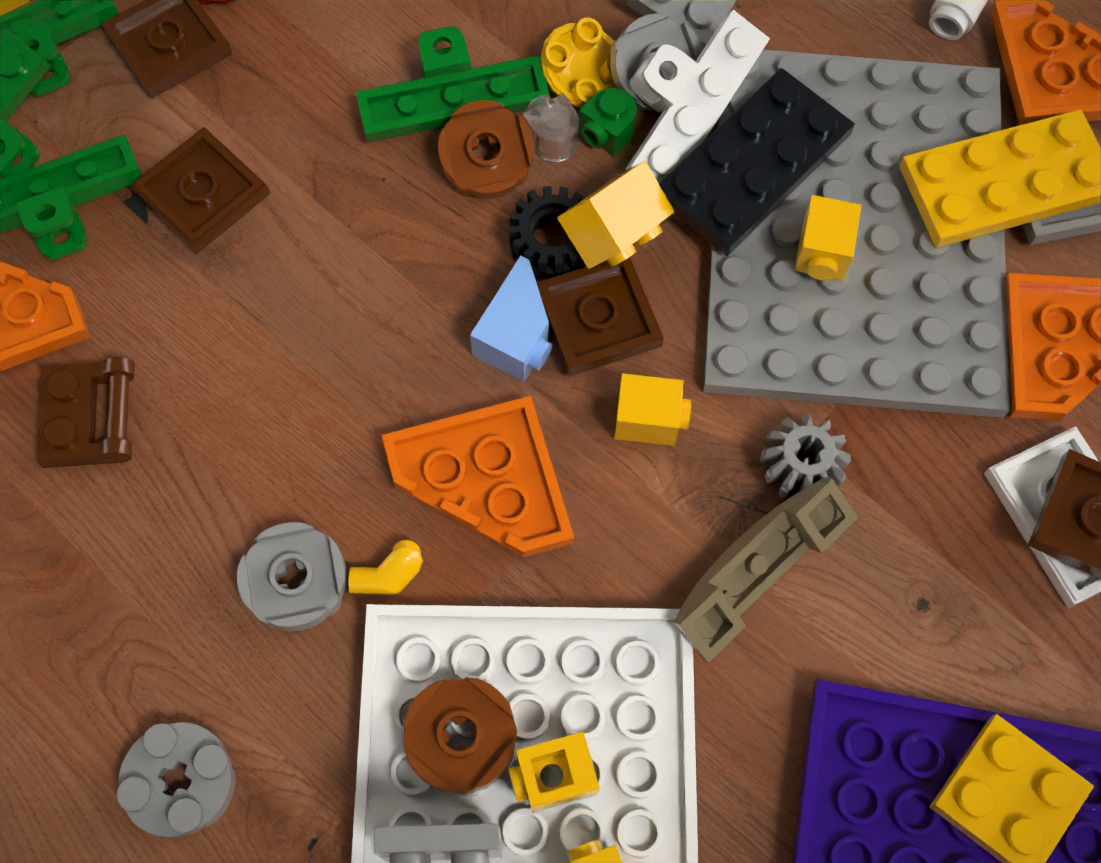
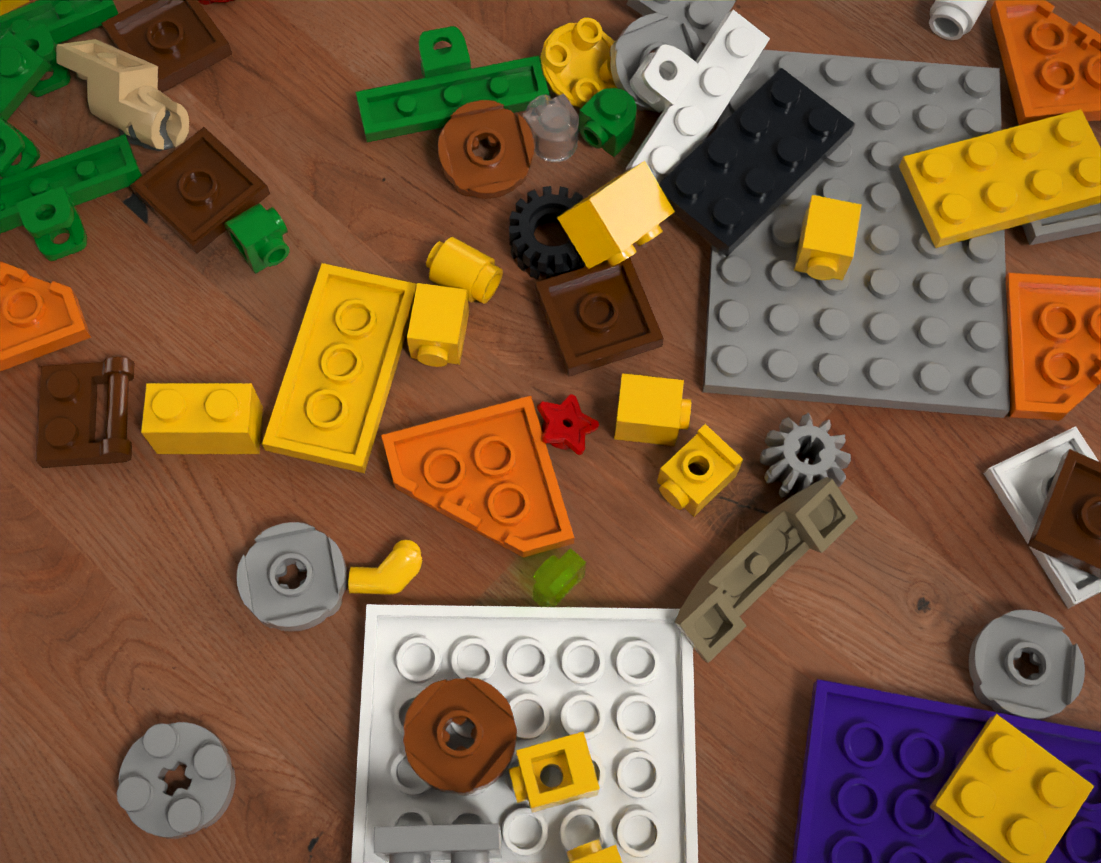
(126, 94): none -> tan plate
(202, 418): none -> yellow brick
(259, 237): none -> green plate
(341, 368): none -> yellow plate
(438, 324): none -> yellow brick
(464, 267): none -> yellow brick
(514, 326): light blue slope -> none
(557, 433): none -> red plate
(557, 578): none -> clear neon green plate
(693, 491): none -> yellow brick
(1049, 648): none -> light grey plate

